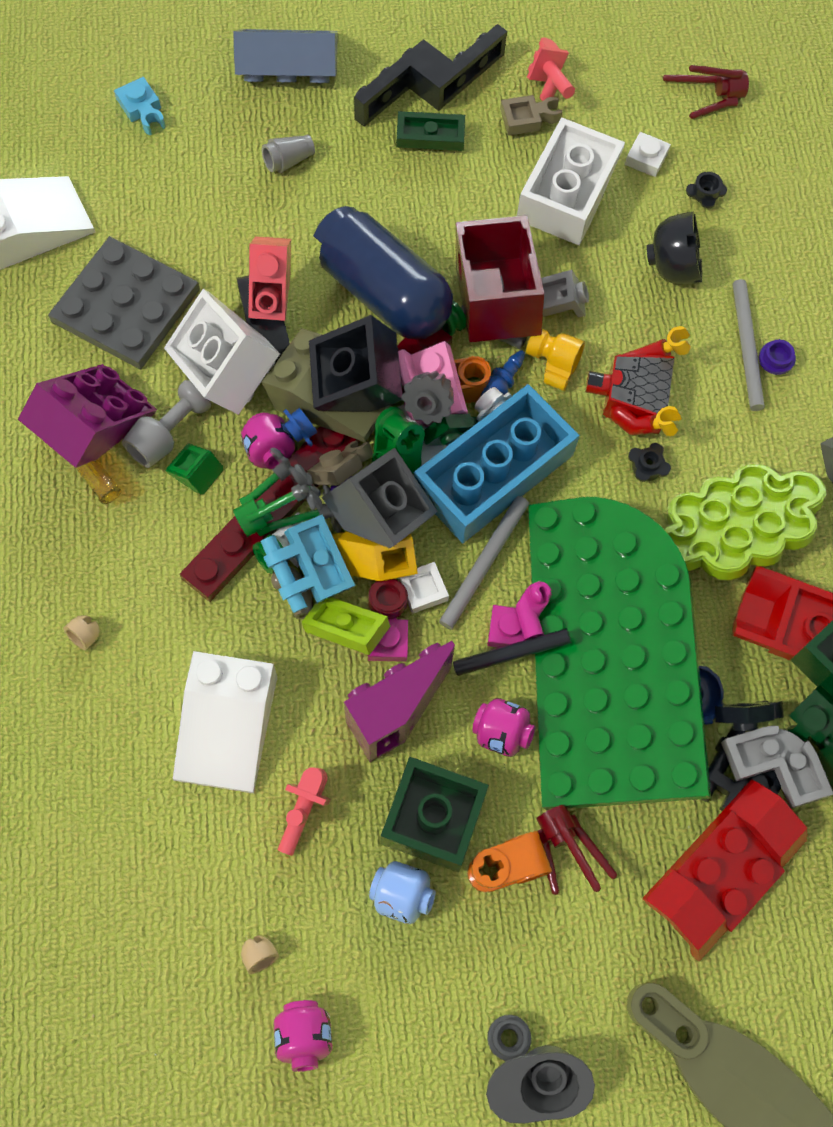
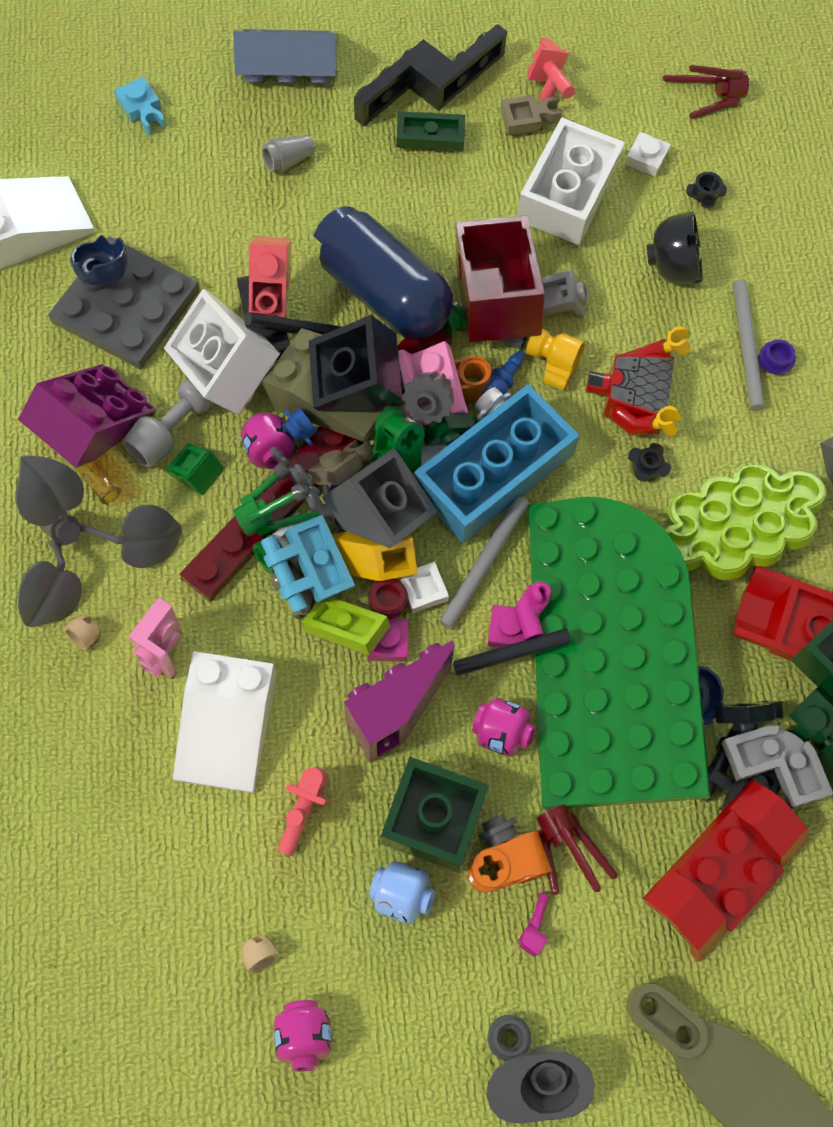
(43, 497): none -> dark grey plant
(100, 261): none -> dark blue hair
(155, 638): none -> bright pink bracket
(284, 324): none -> black bar
(498, 830): none -> dark grey plate
(532, 939): none -> dark pink hand

